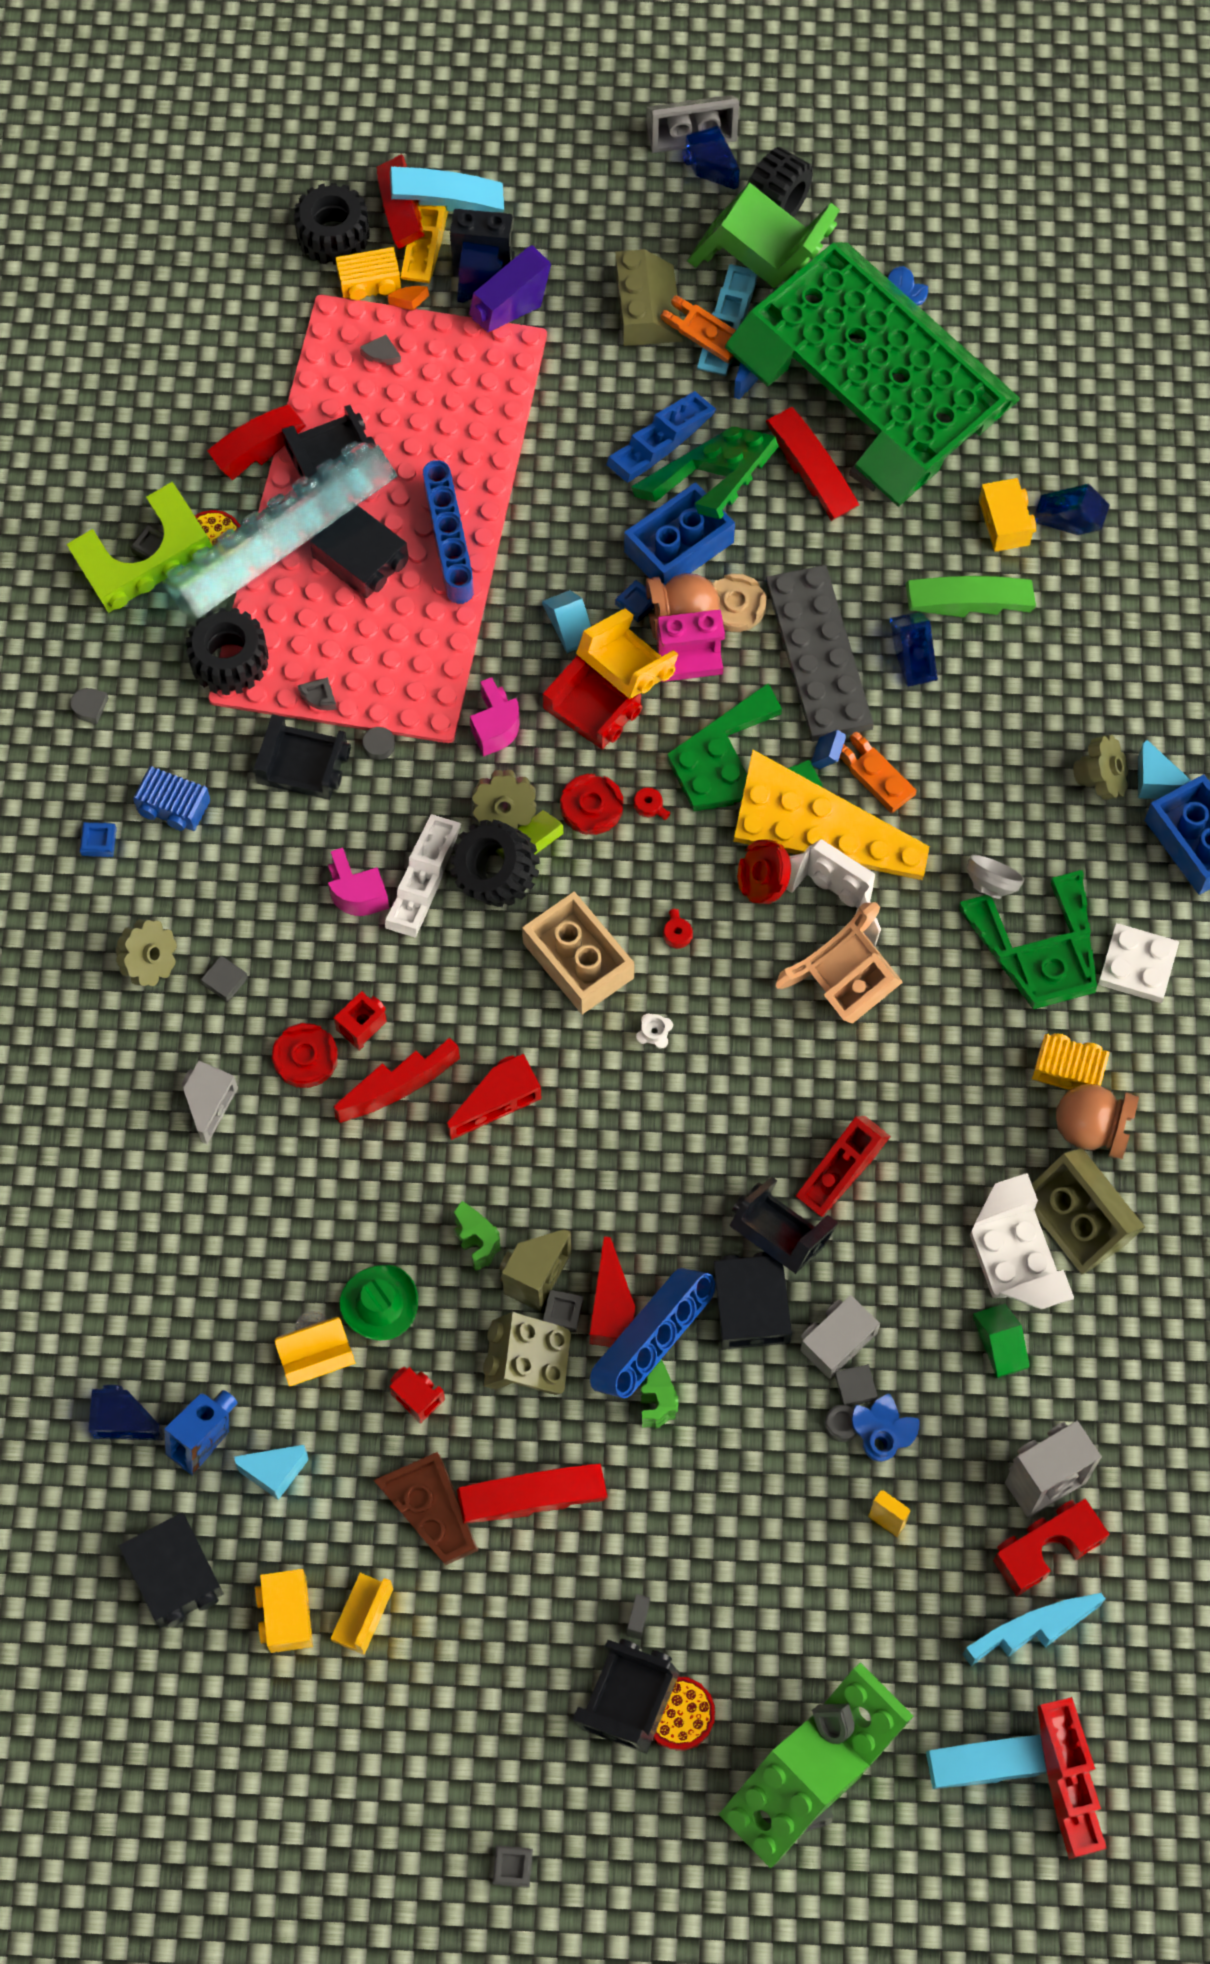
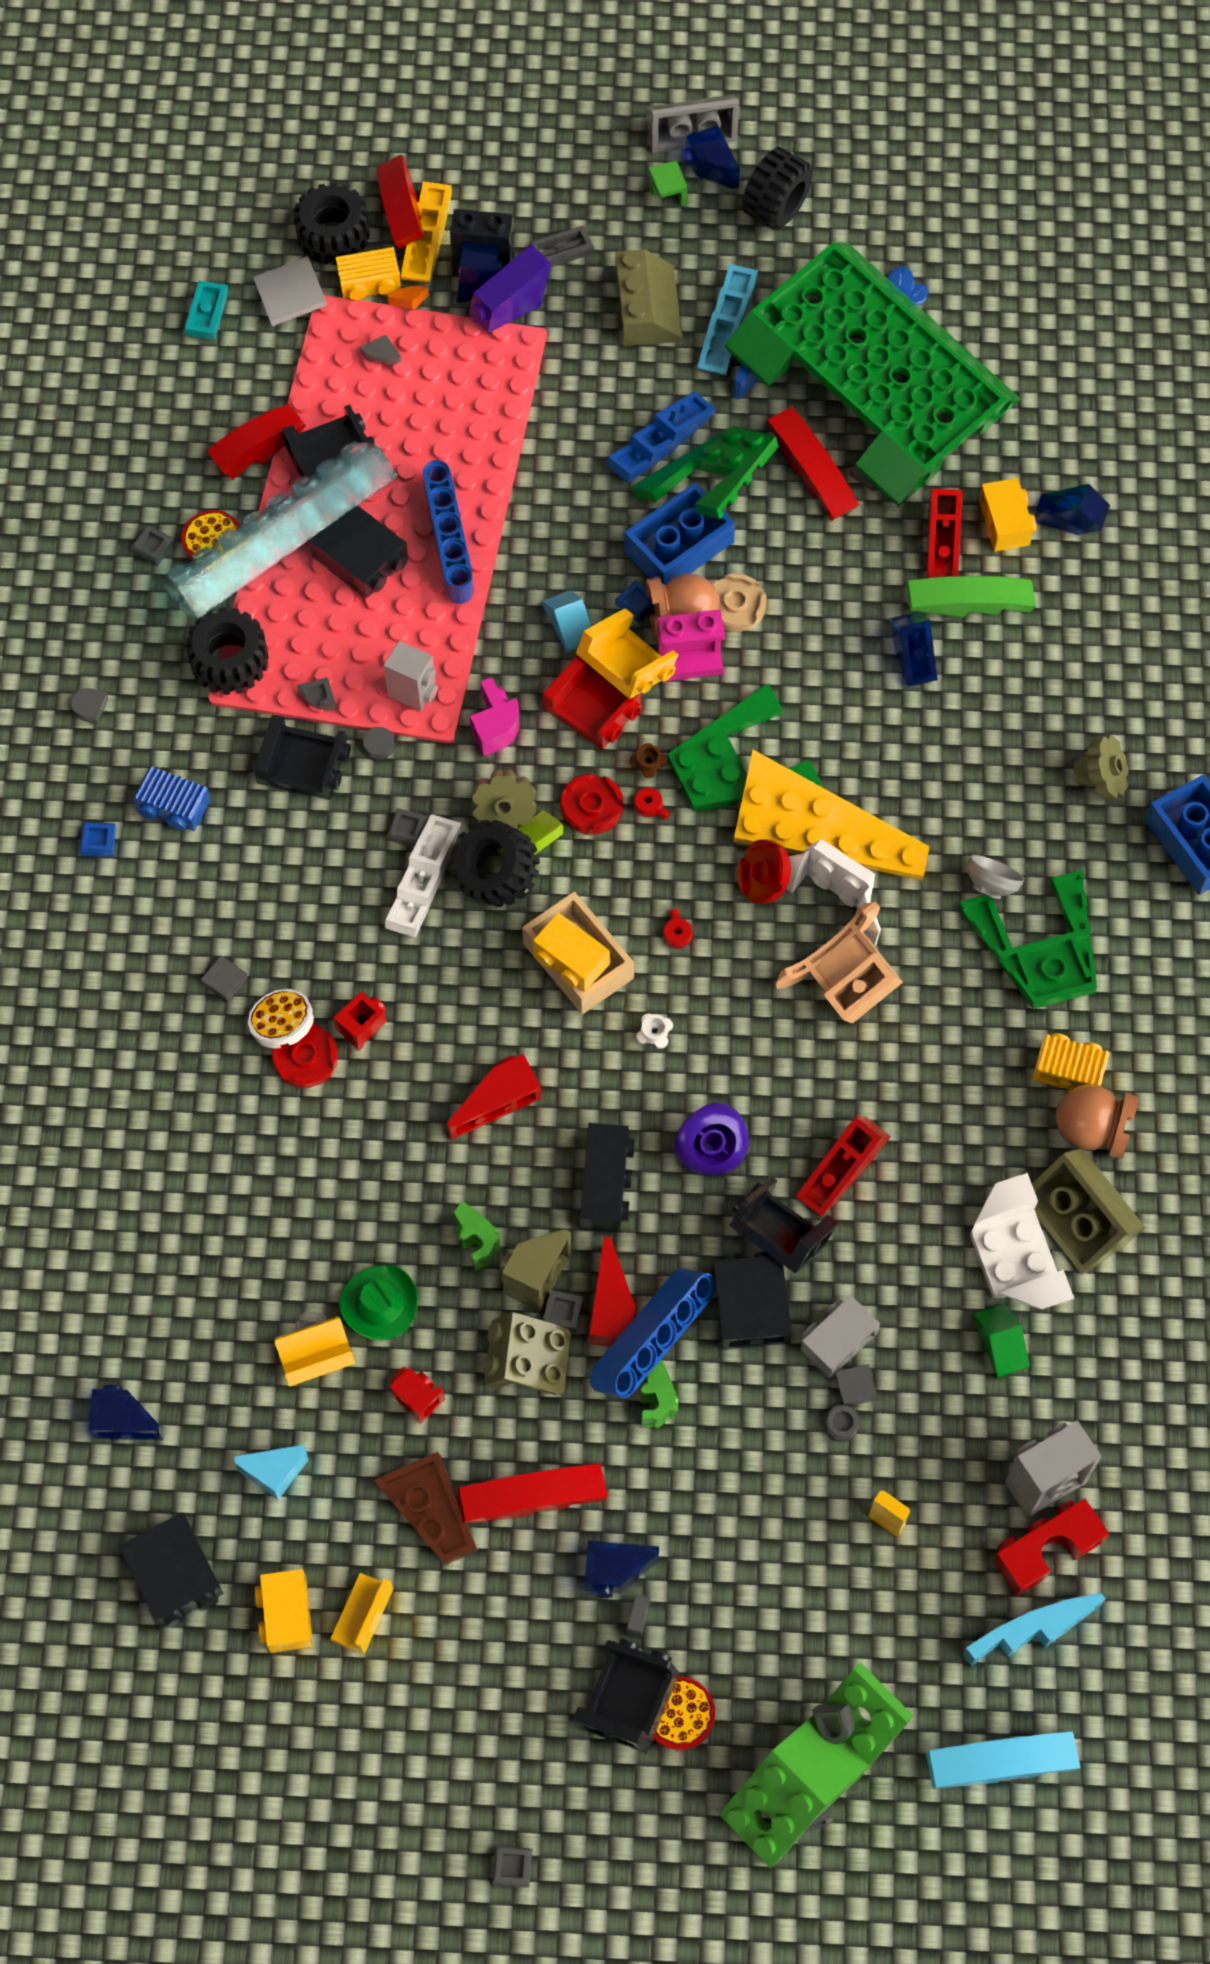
(120, 581): lime arch -> none
(146, 952): plant -> none
(198, 1430): blue torso -> none
(206, 310): none -> teal plate
(208, 1096): light grey slope -> none
(280, 1018): none -> tile
(290, 291): none -> light grey slope
(356, 893): dark pink brick -> none
(387, 1087): red slope -> none
(406, 827): none -> dark grey tile
(410, 676): none -> light grey brick
(446, 189): medium azure slope -> none
(564, 251): none -> dark grey tile
(570, 952): none -> yellow brick
(606, 1177): none -> black brick
(616, 1566): none -> clear blue slope
(648, 751): none -> reddish brown plate
(668, 180): none -> bright green panel
(700, 327): orange hinge -> none
(712, 1140): none -> dark purple hat
(764, 236): bright green bracket -> none
(819, 652): dark grey plate -> none
(828, 749): blue tile -> none
(877, 774): orange hinge -> none
(884, 1424): blue plate -> none
(944, 532): none -> red slope
(1069, 1777): red slope -> none
(1138, 963): white plate -> none
(1157, 773): medium azure slope -> none

